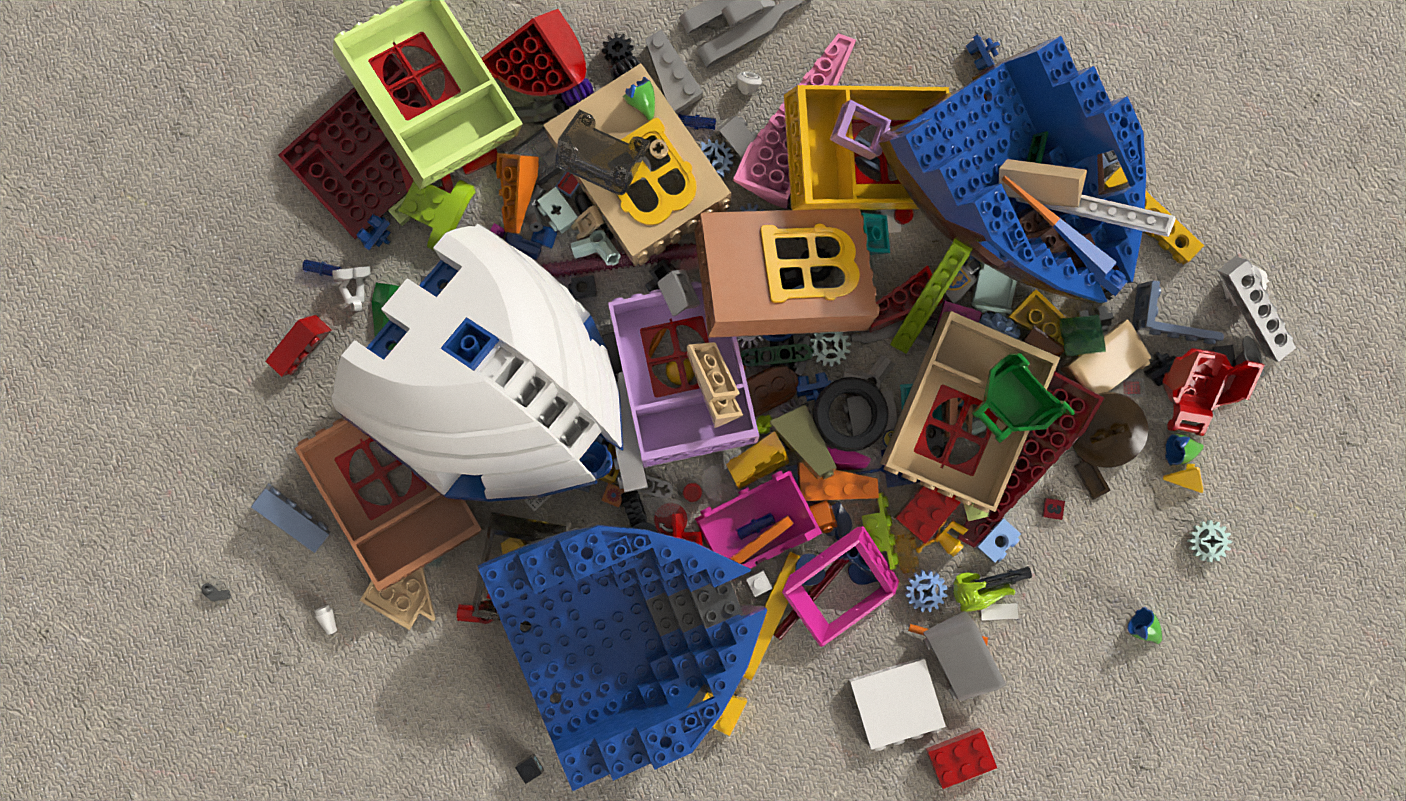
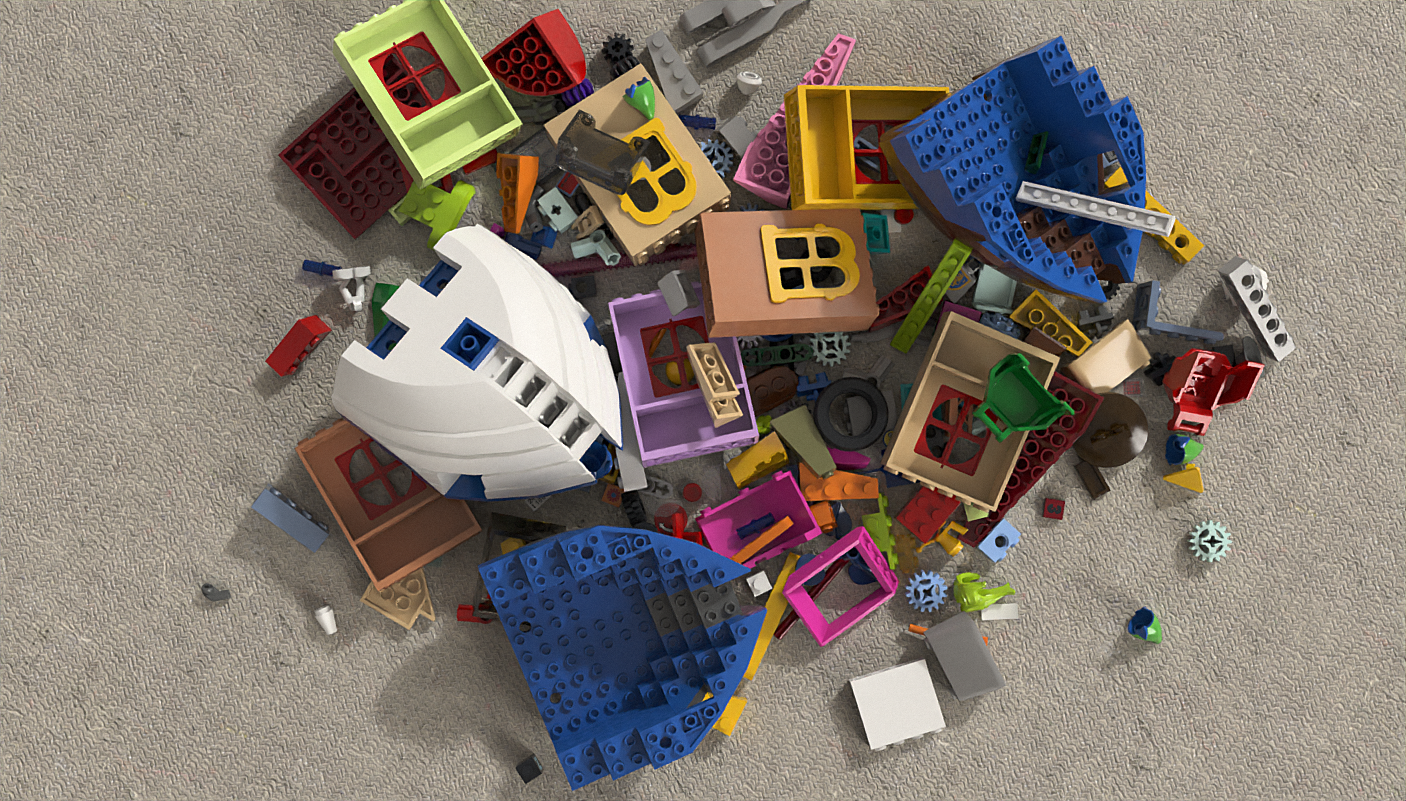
(369, 239): blue hips -> none
(653, 145): tan bush -> none
(658, 272): black brick -> none
(841, 126): lavender window -> none
(961, 758): red brick -> none
(978, 45): blue hips -> none
(1024, 573): black pin -> none
(1044, 182): tan slope -> none
(1082, 335): clear green slope -> none
(1093, 257): plate -> none

